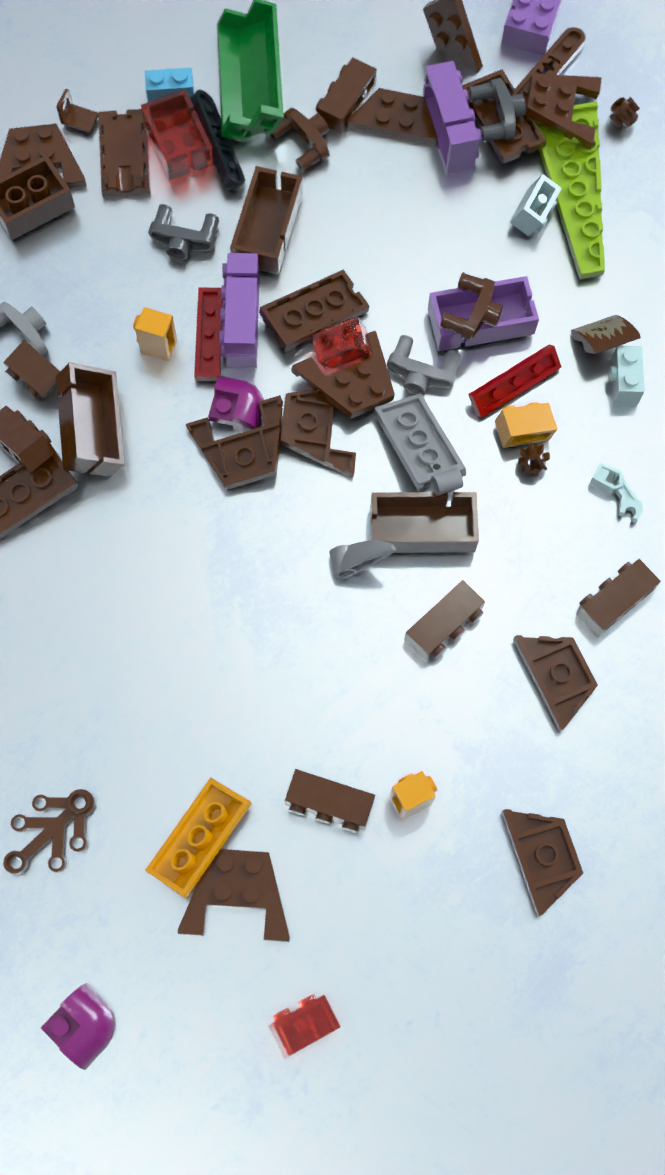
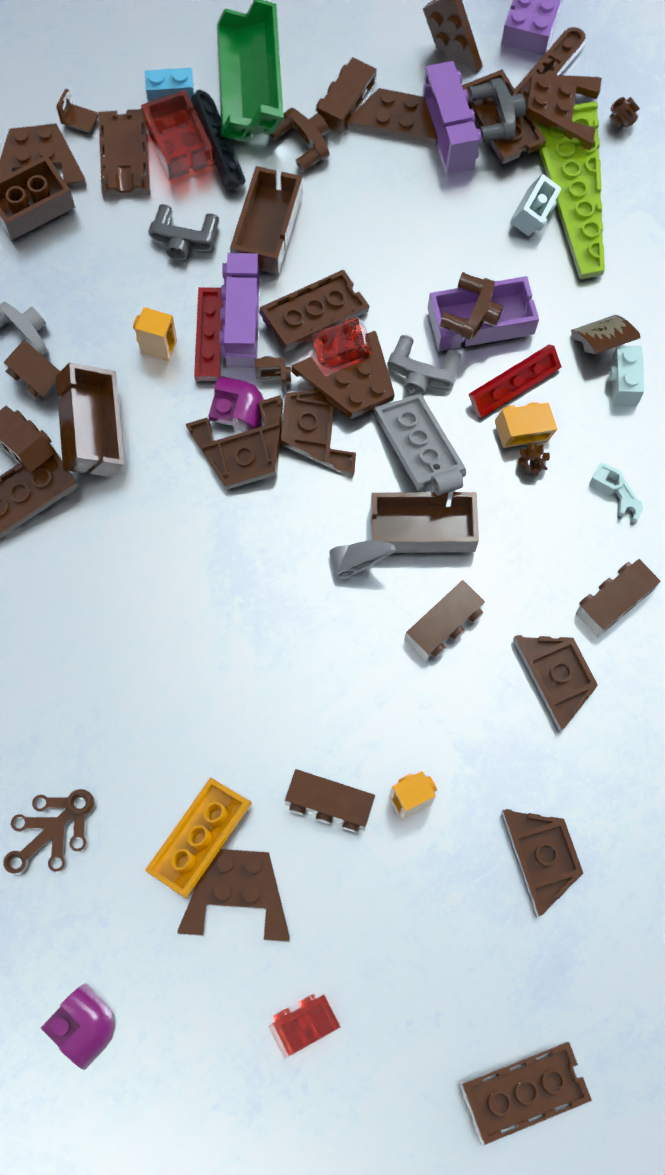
(273, 368): none -> reddish brown bracket
(524, 1093): none -> reddish brown piece

